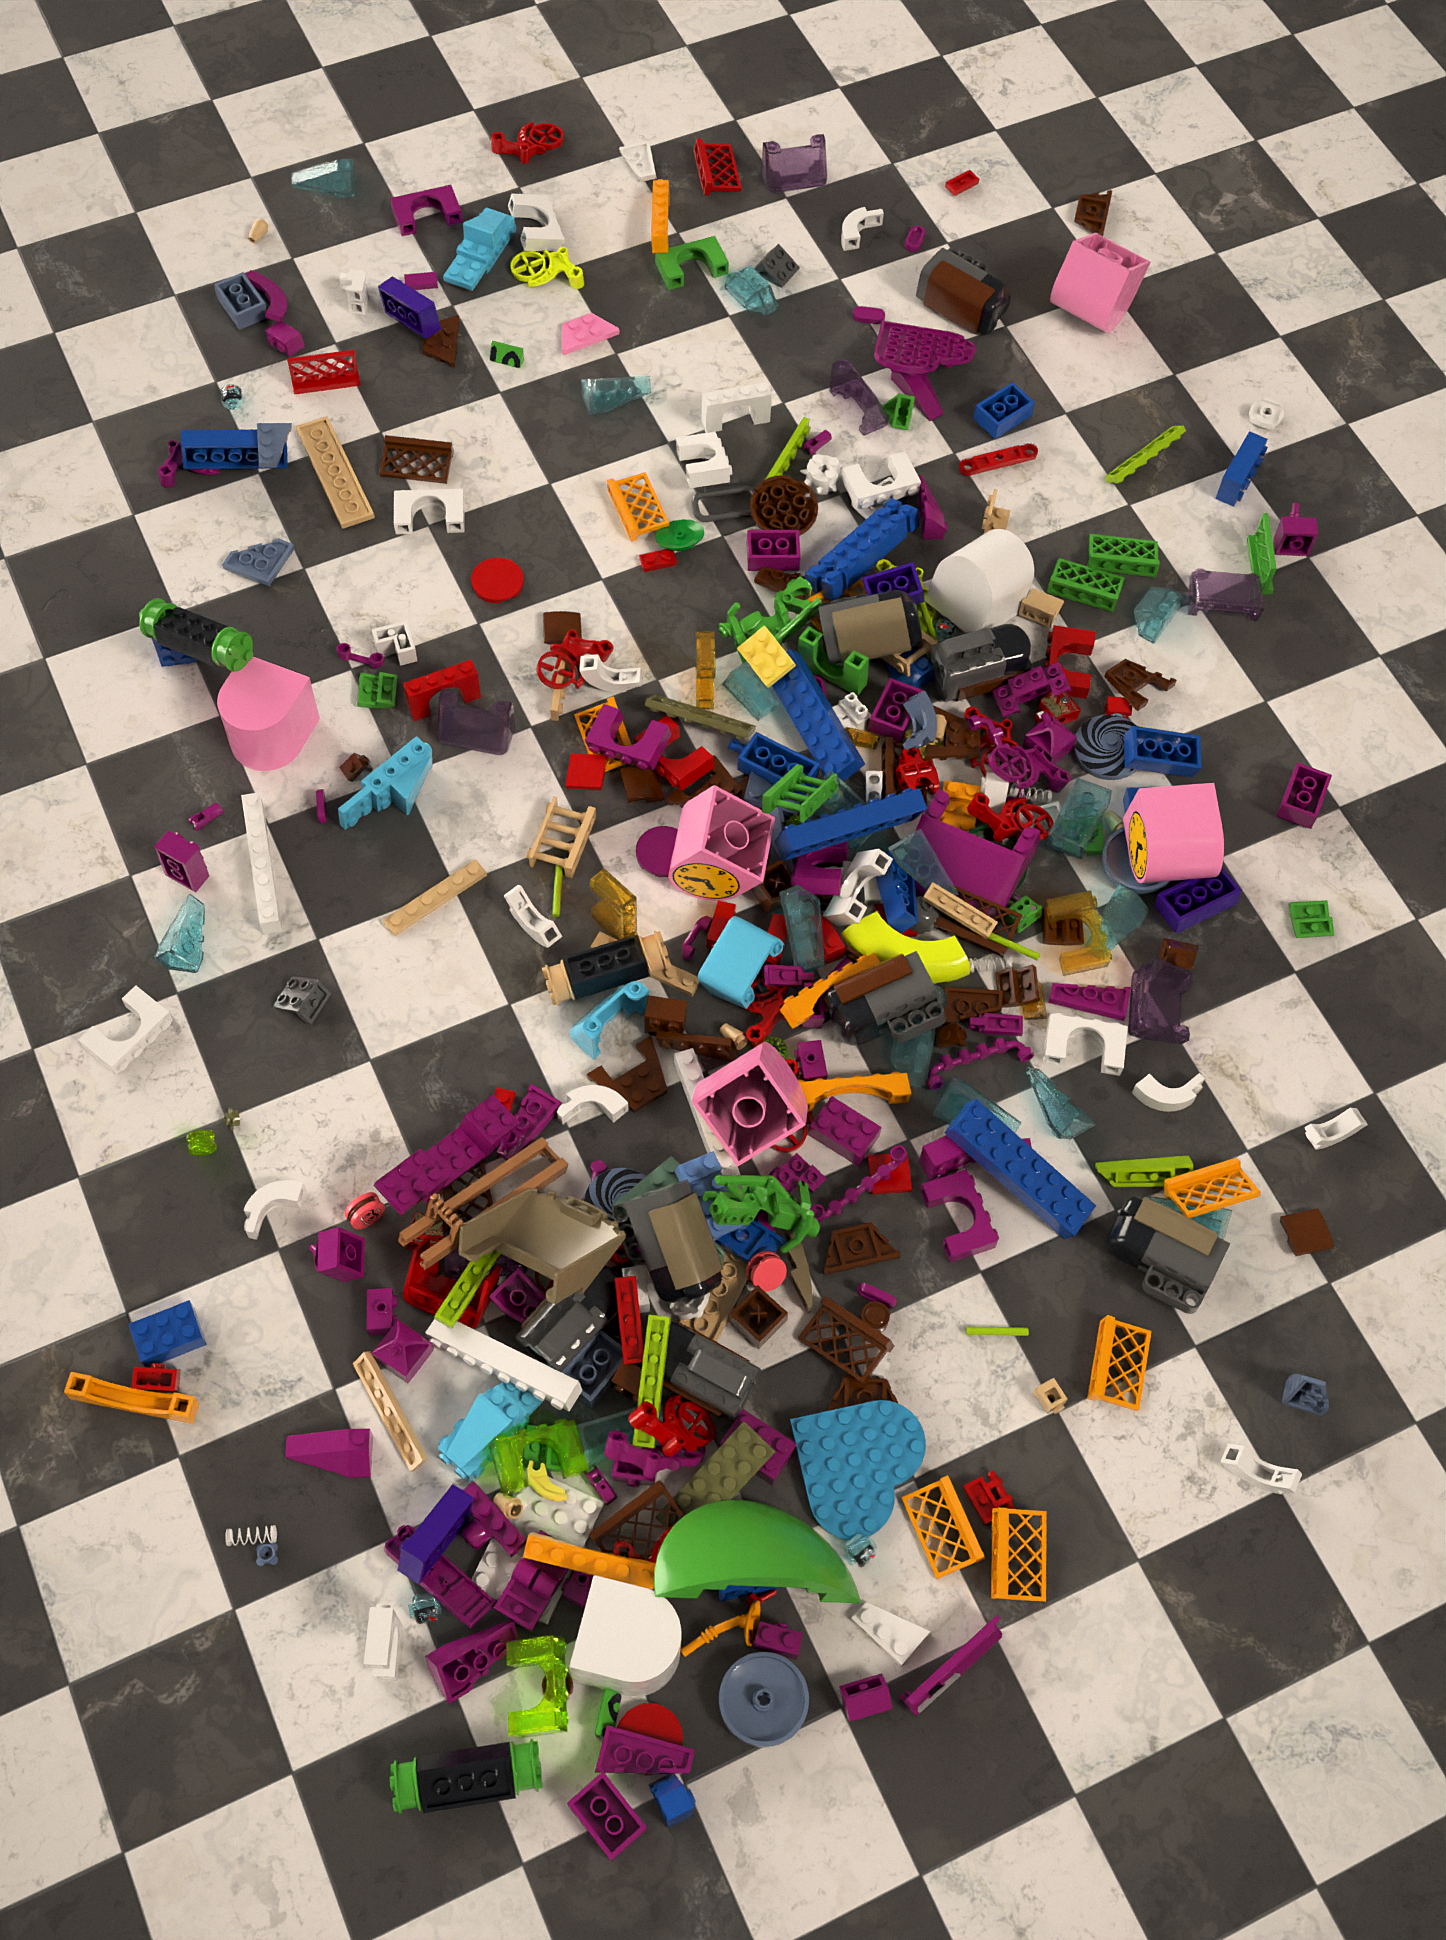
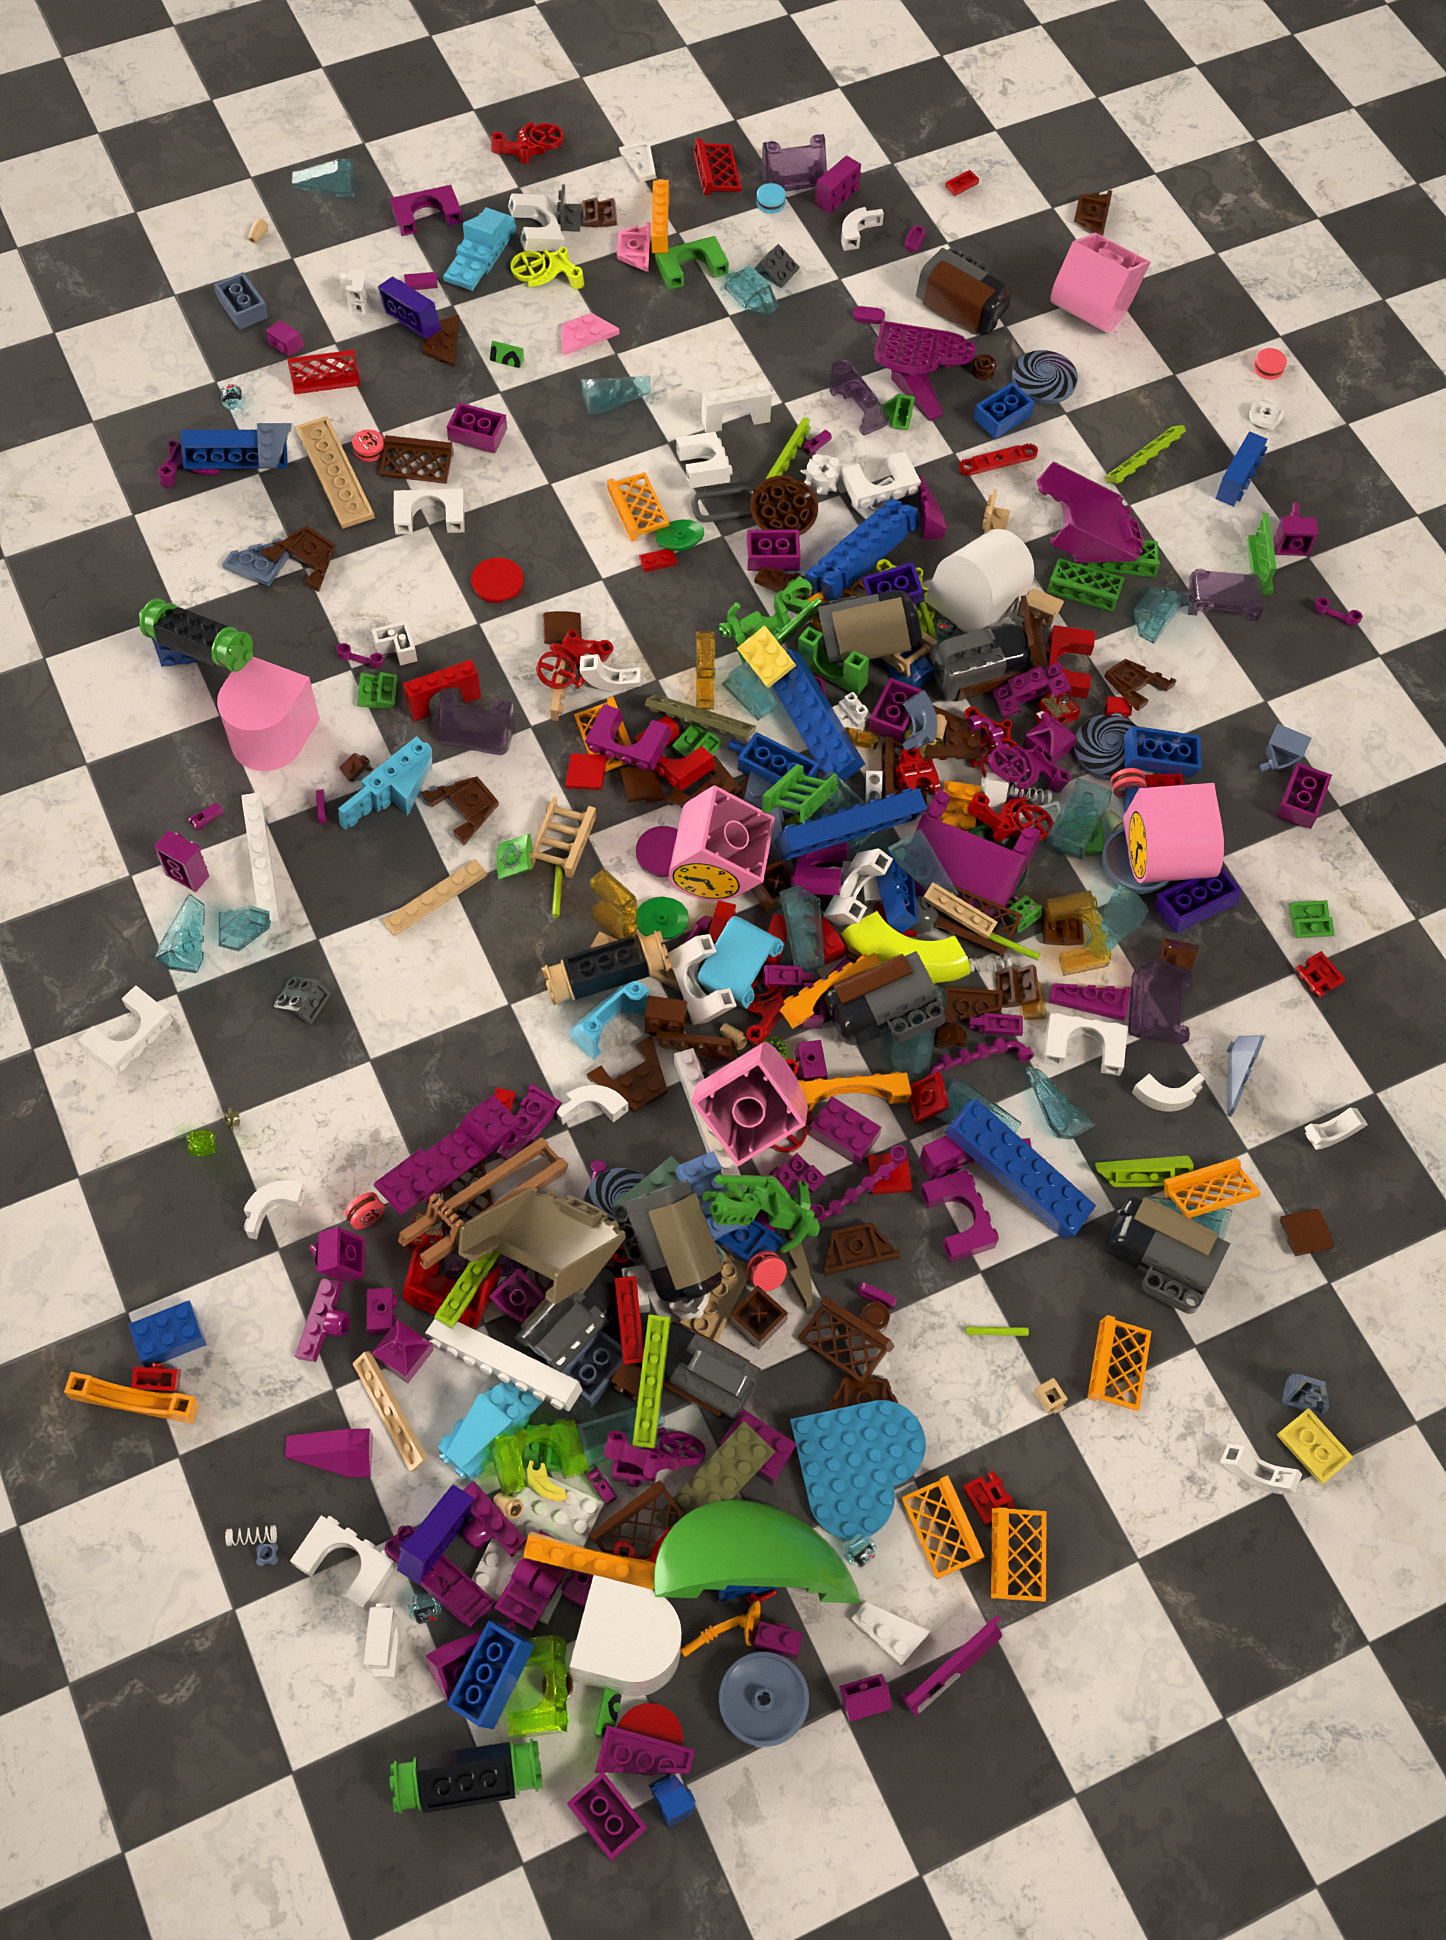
(242, 926): none -> clear light blue wedge
(275, 295): magenta tile -> none
(308, 548): none -> reddish brown wing
(322, 1321): none -> magenta plate
(328, 1536): none -> white arch
(368, 445): none -> coral head
(470, 799): none -> reddish brown wing
(476, 427): none -> magenta brick
(490, 1675): none -> blue brick
(514, 856): none -> bright green slope
(536, 925): white arch -> none
(569, 214): none -> dark grey bracket
(599, 213): none -> reddish brown slope
(635, 246): none -> bright pink wing
(662, 915): none -> green piece
(673, 1432): red piece -> none
(685, 964): none -> white arch
(693, 739): none -> bright green slope
(771, 198): none -> medium azure head
(838, 184): none -> magenta brick
(928, 1097): none -> red tile
(984, 367): none -> reddish brown wheel
(1035, 636): none -> reddish brown fence
(1045, 376): none -> dish
(1094, 516): none -> magenta windscreen
(1127, 779): none -> coral head
(1163, 780): none -> red plate
(1240, 1060): none -> wedge
(1270, 363): none -> coral head
(1285, 749): none -> sand blue piece
(1315, 1446): none -> light yellow plate
(1322, 607): none -> magenta bar
(1323, 970): none -> red plate

